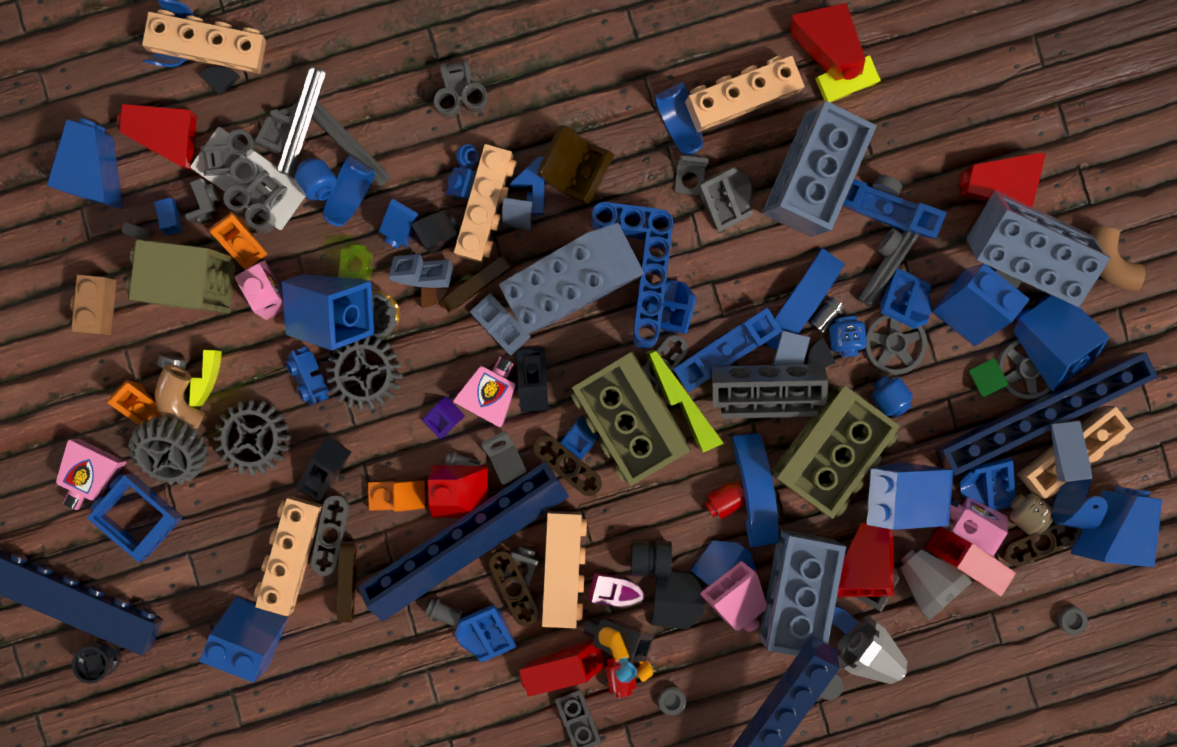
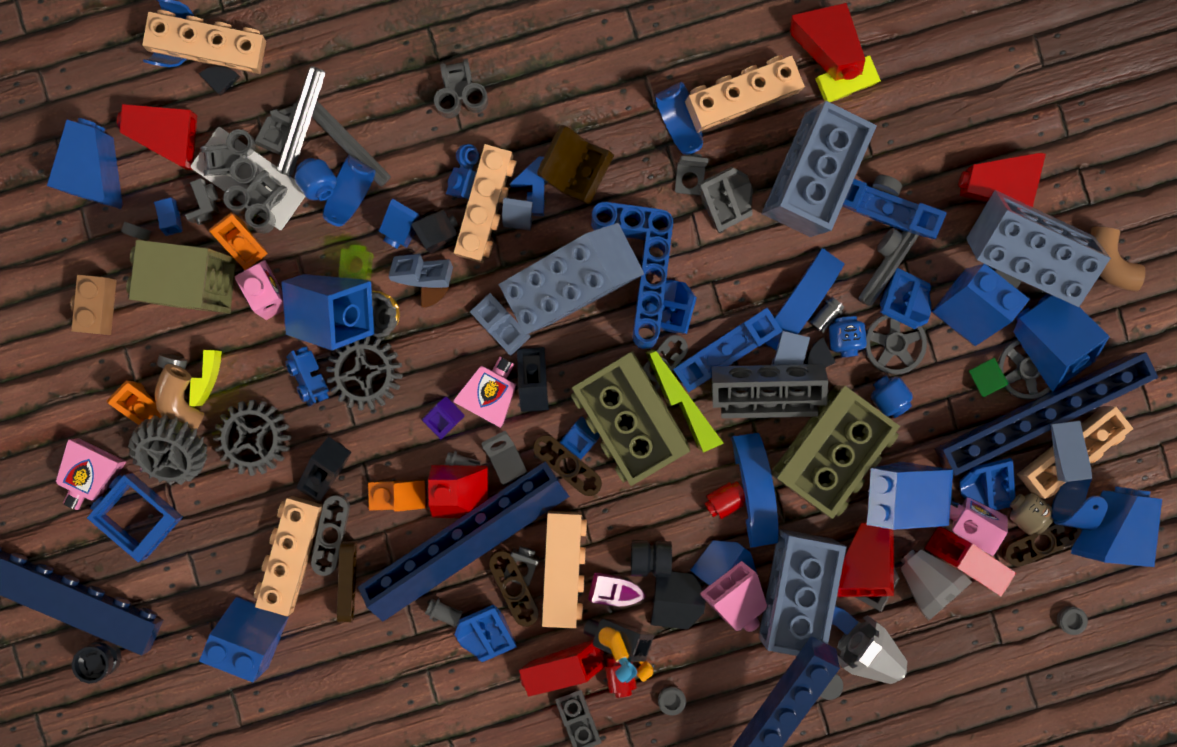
(477, 283): dark brown beam -> none

